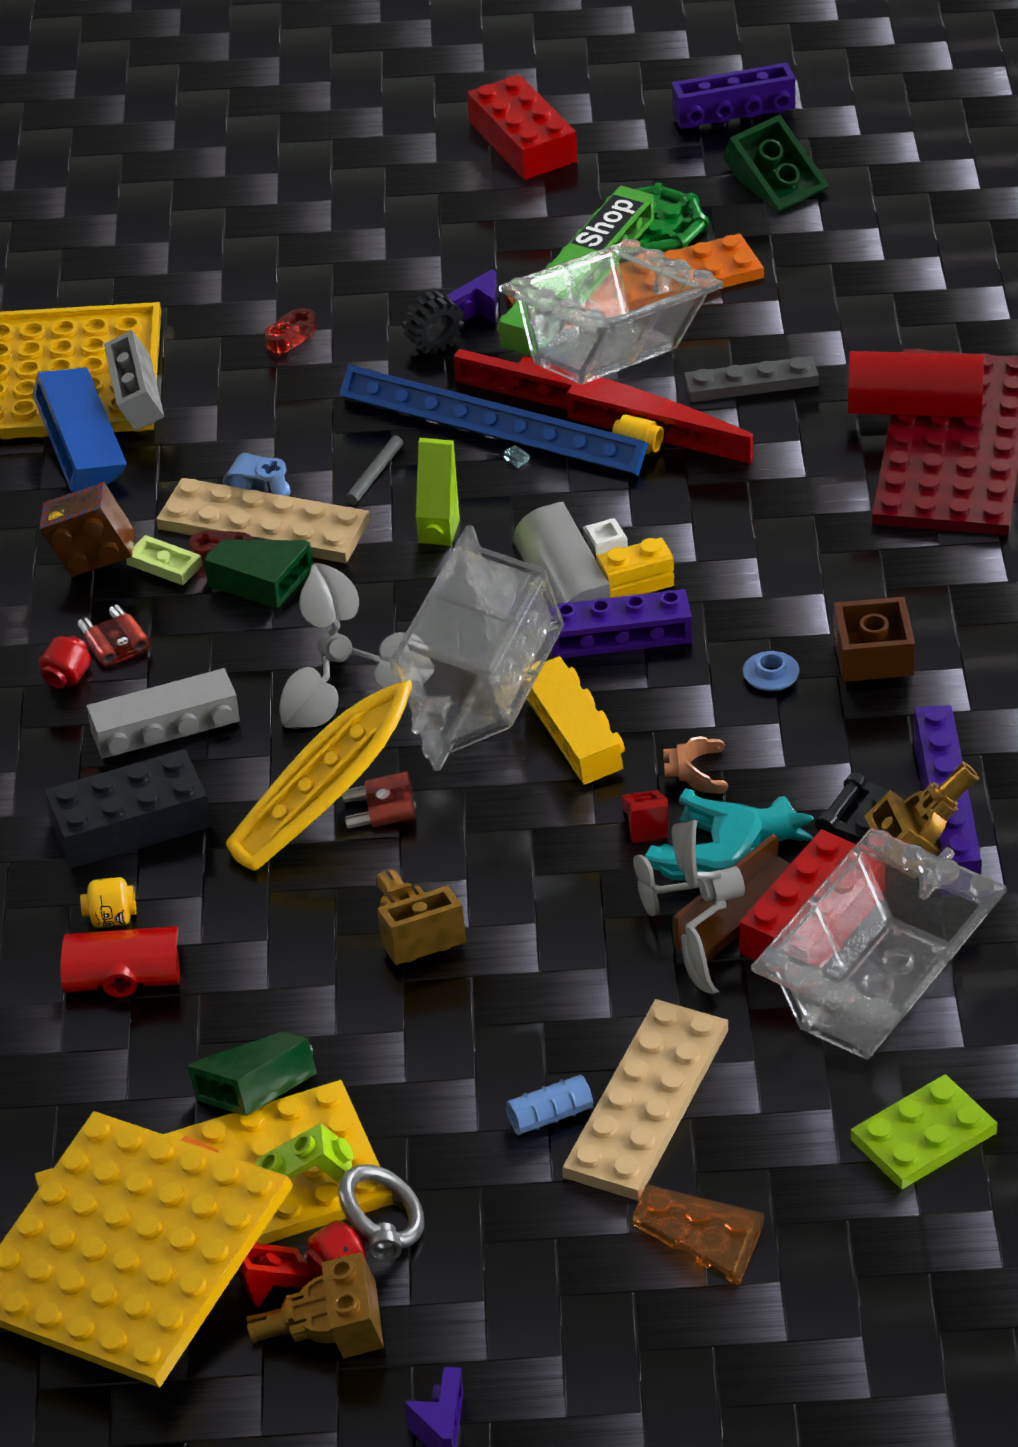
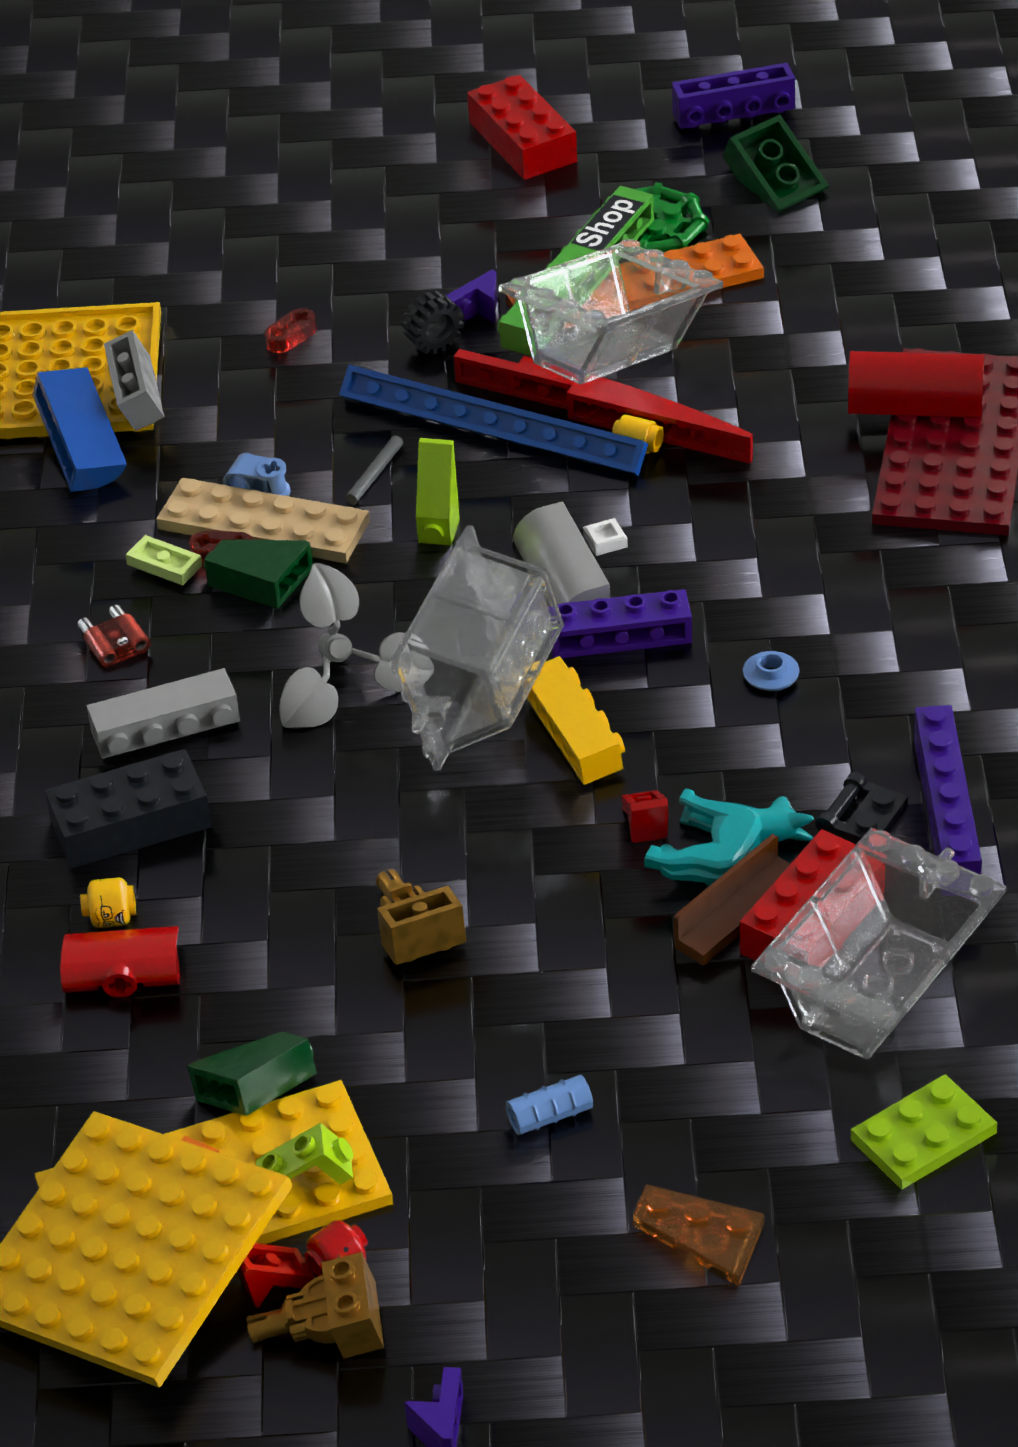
(64, 661): red head -> none
(87, 529): reddish brown brick -> none
(318, 776): yellow piece -> none
(383, 1240): flat silver piece -> none
(388, 801): clear red piece -> none
(516, 456): clear light blue piece -> none
(638, 568): yellow brick -> none
(645, 1099): tan plate -> none
(678, 764): nougat helmet -> none
(714, 887): light grey plant -> none
(751, 379): dark grey plate -> none
(874, 639): reddish brown brick -> none
(923, 814): pearl gold brick -> none

